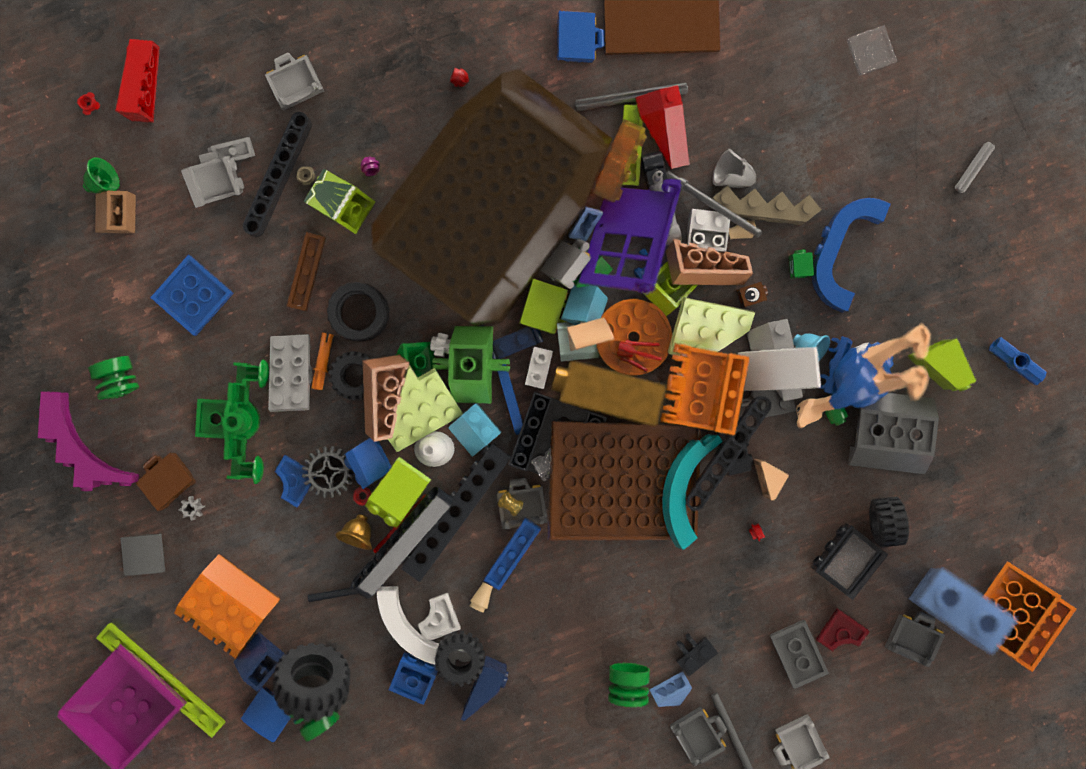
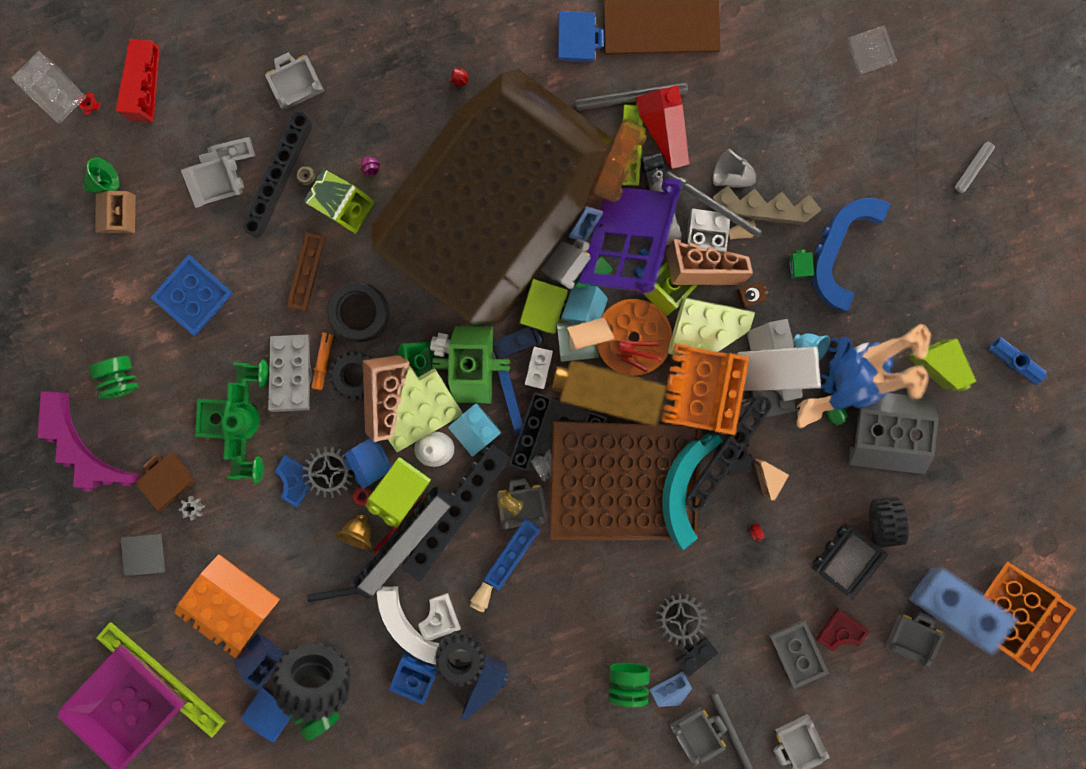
(49, 87): none -> clear slope
(698, 618): none -> dark grey gear

